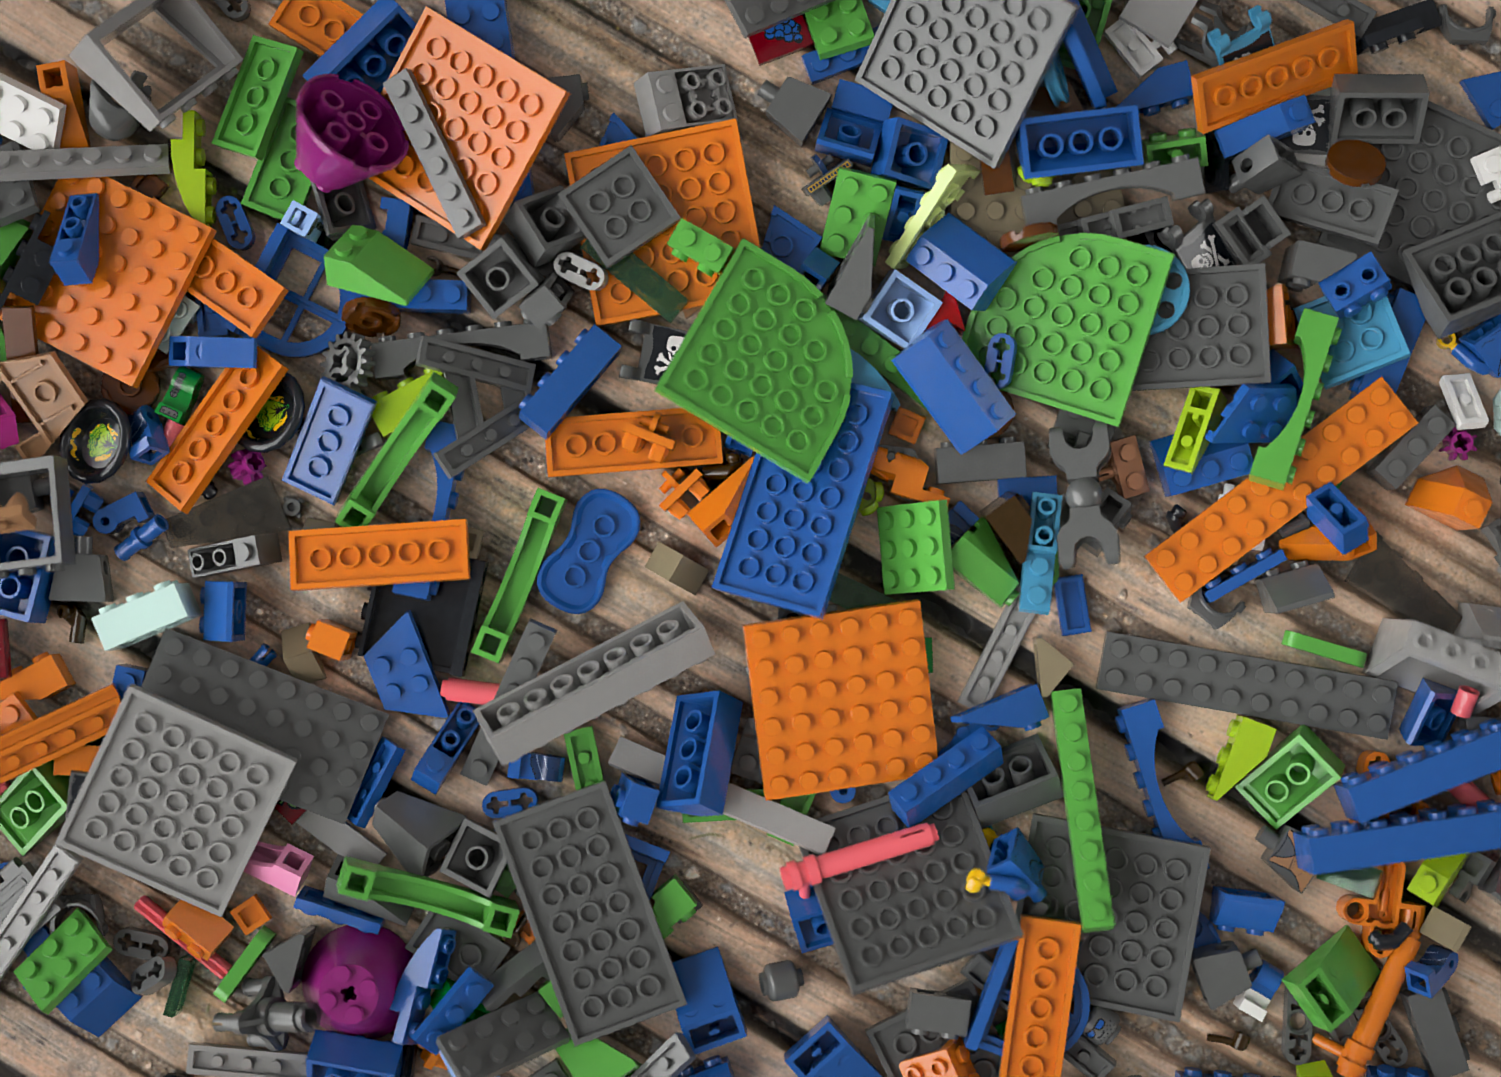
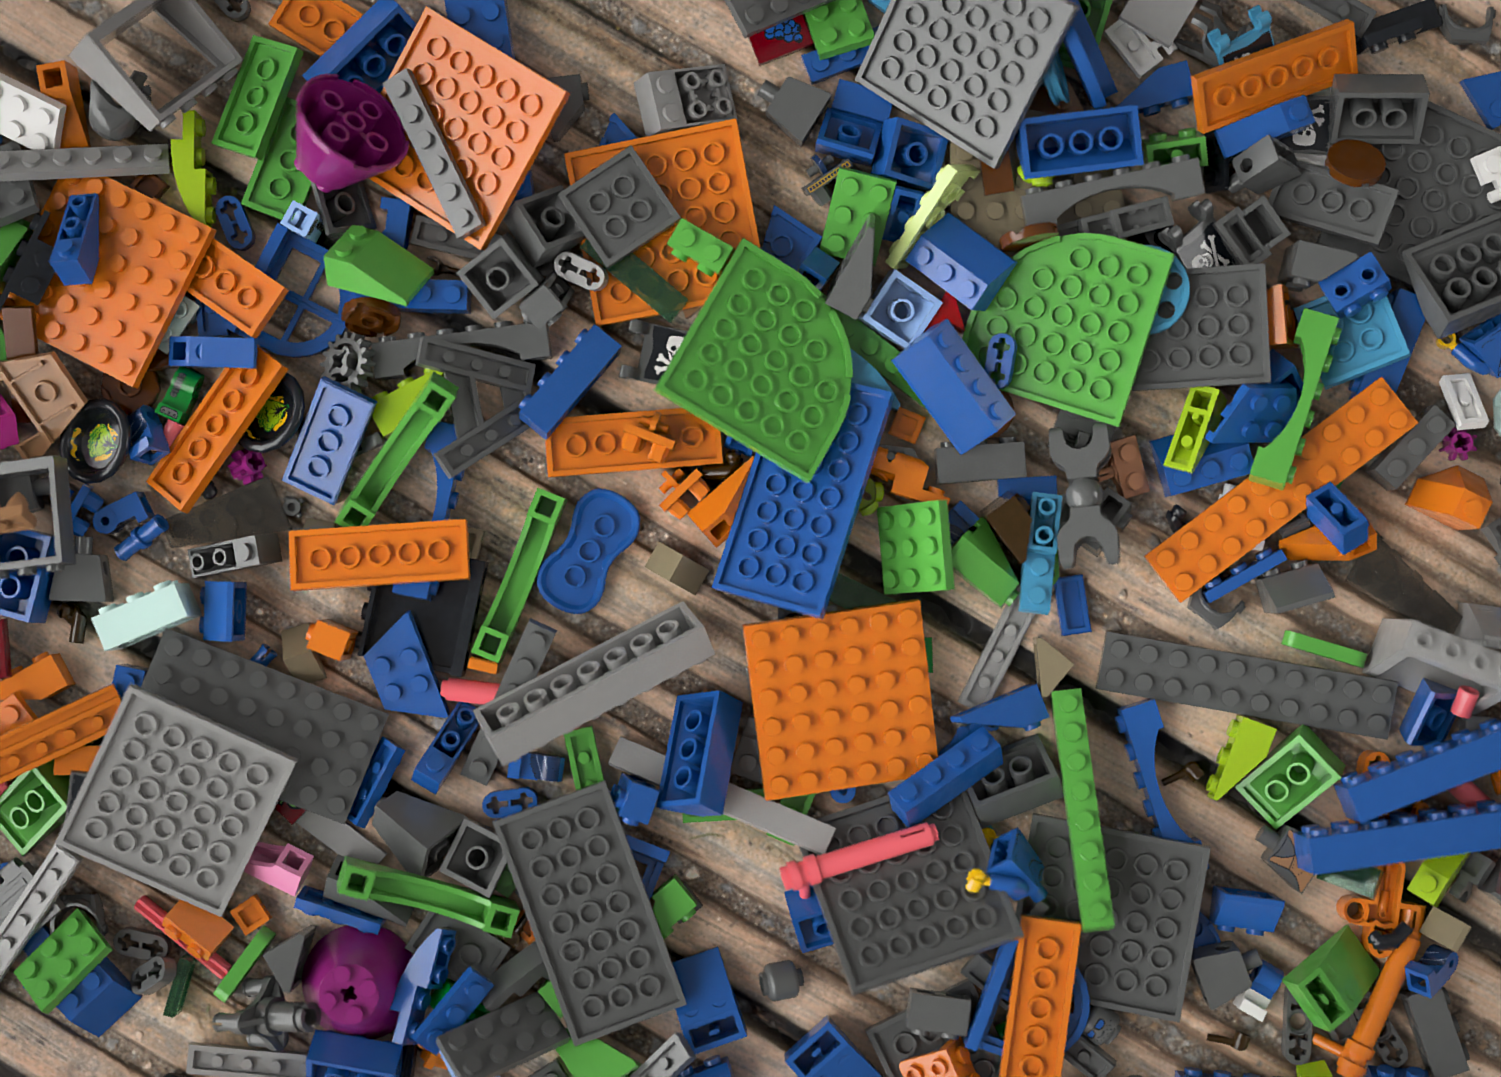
(484, 665): none -> orange tile

